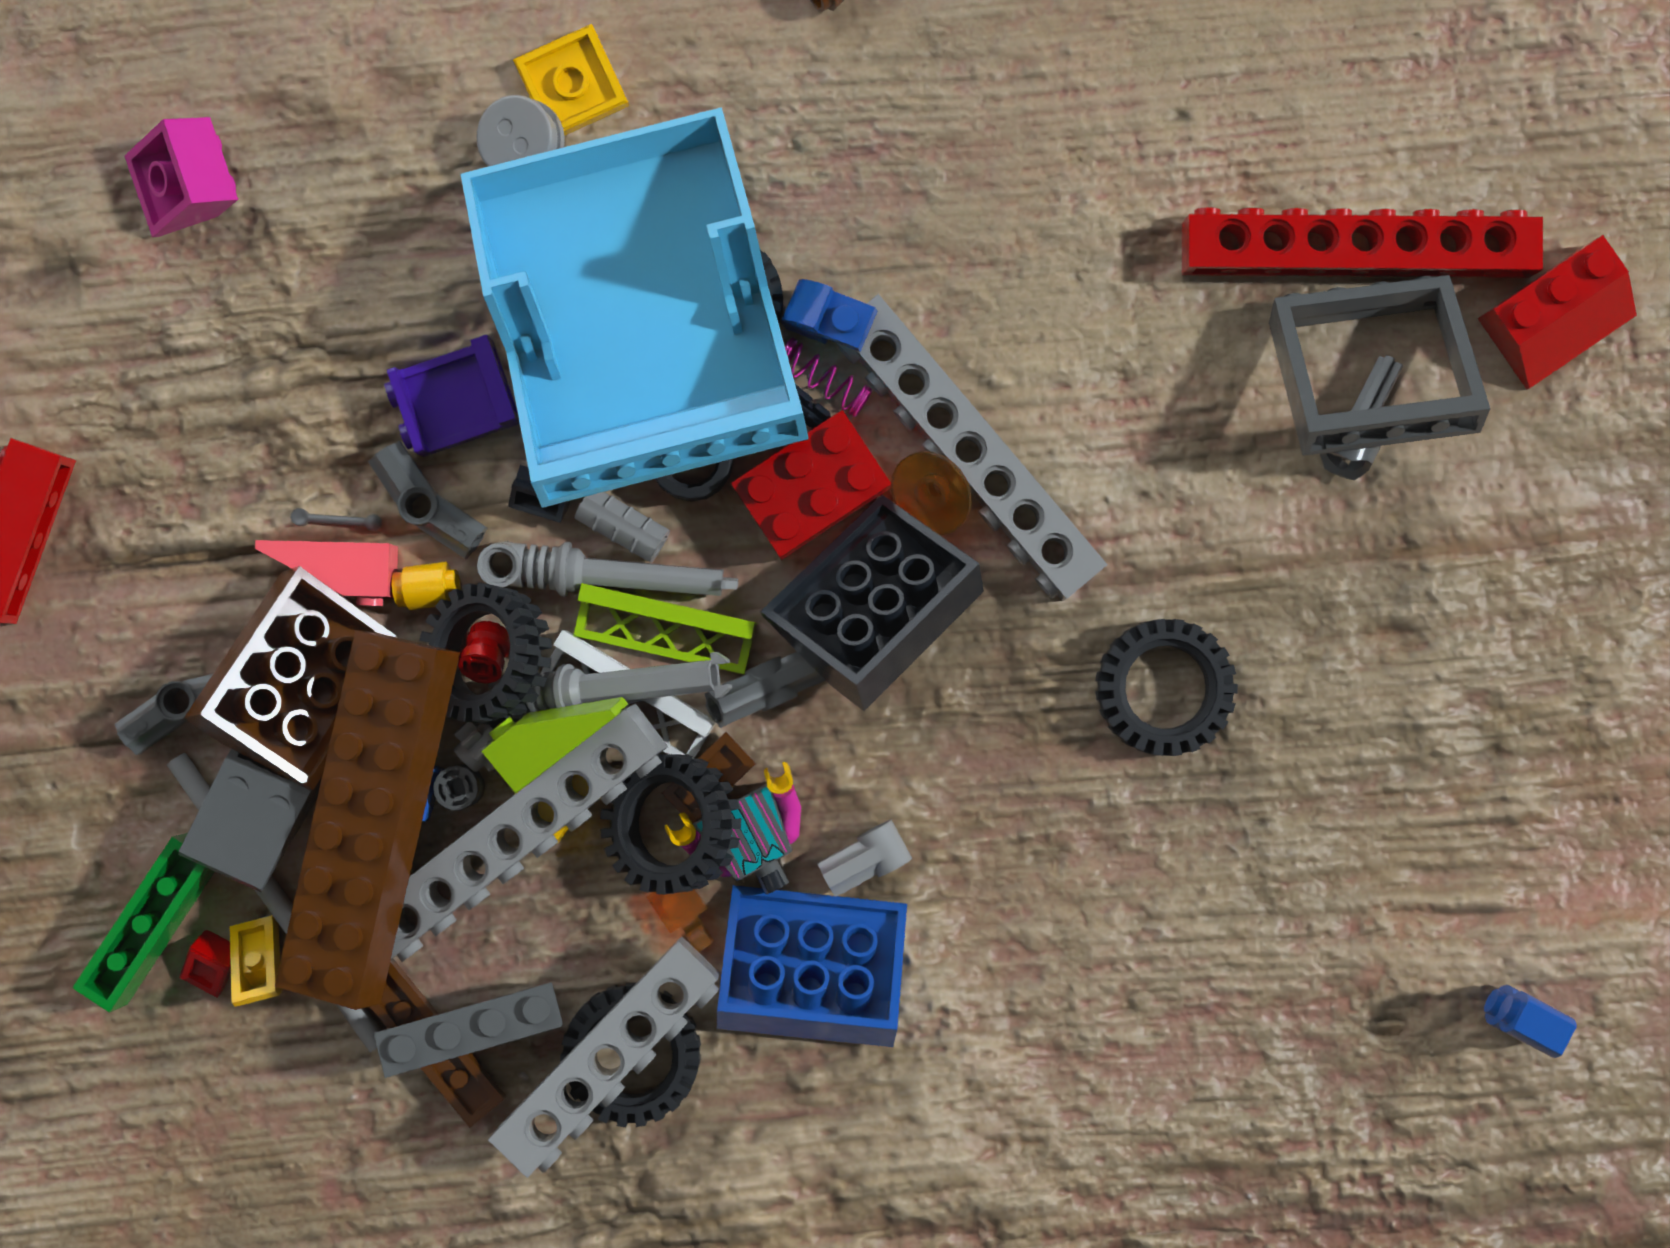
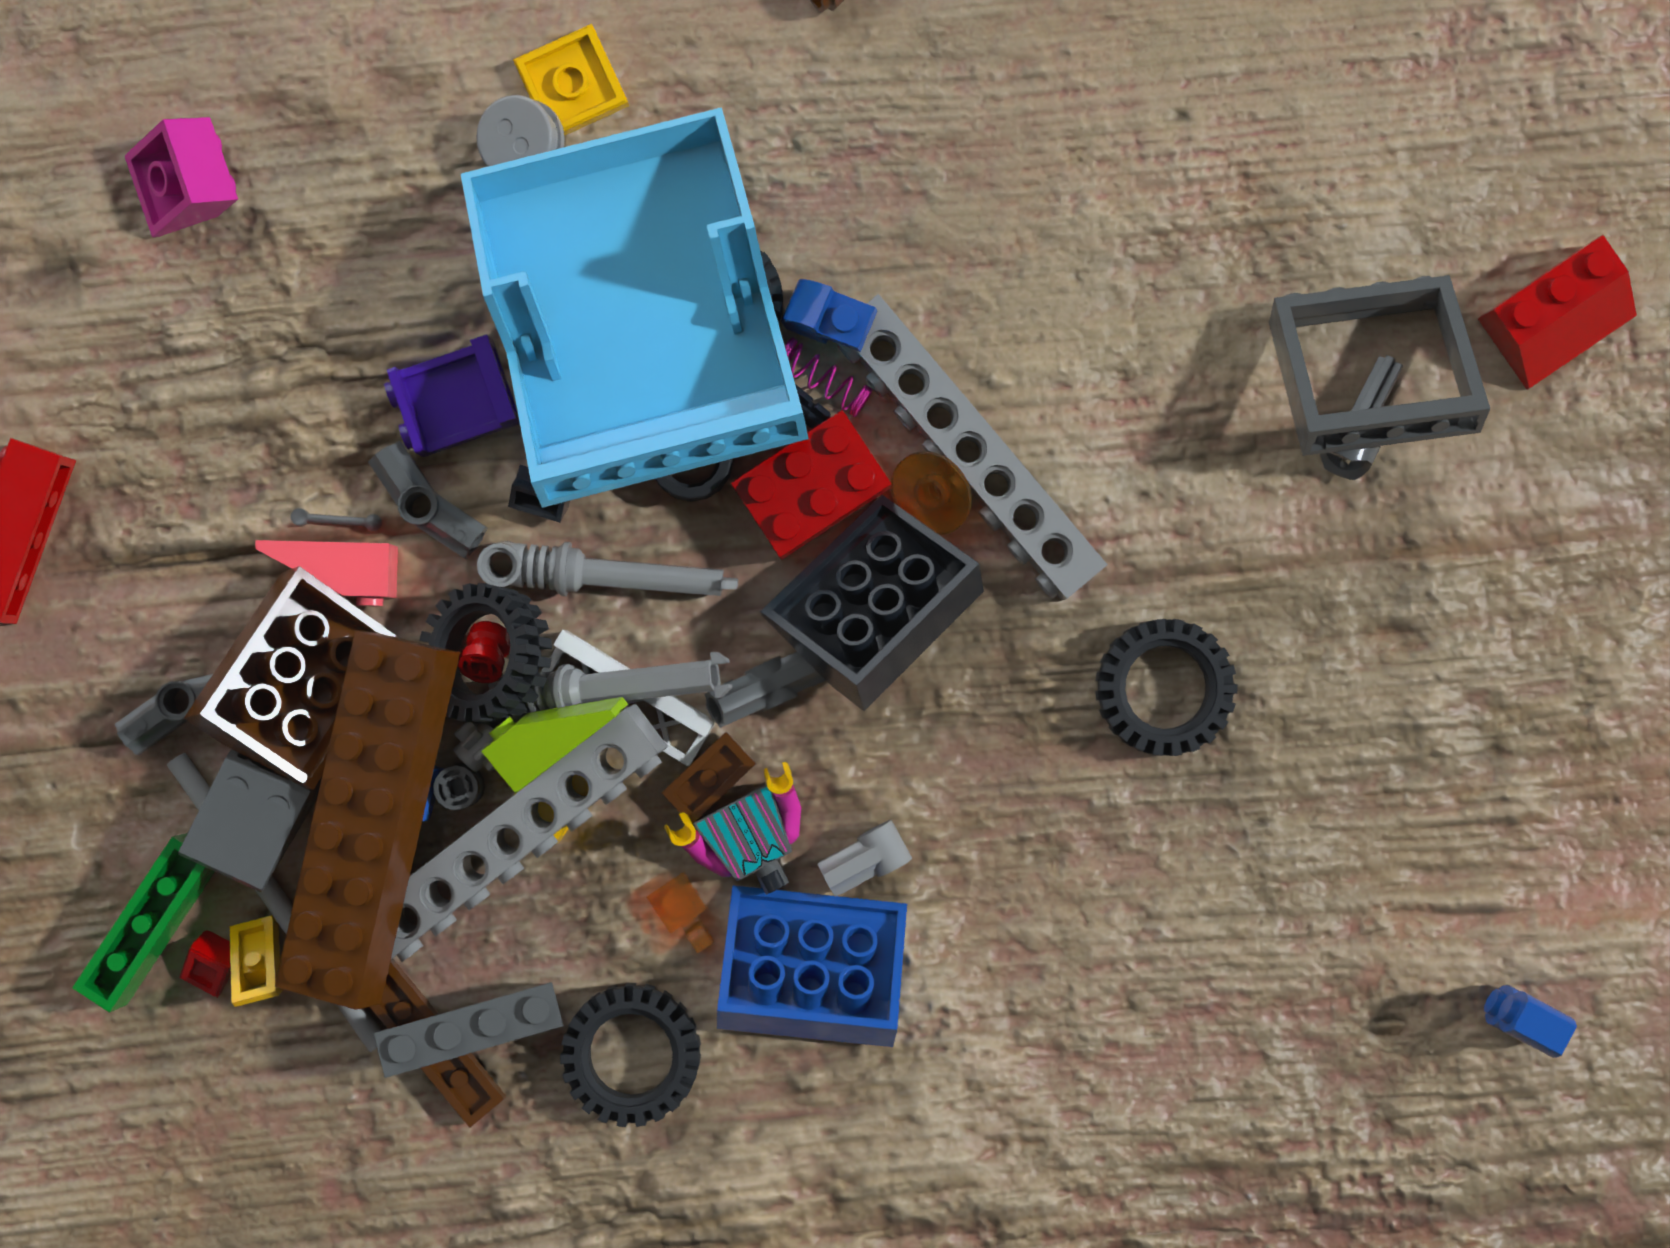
(424, 585): yellow brick -> none
(518, 1135): light grey brick -> none
(622, 525): light grey axle -> none
(664, 611): lime fence -> none
(715, 834): black tyre -> none
(1517, 235): red brick -> none

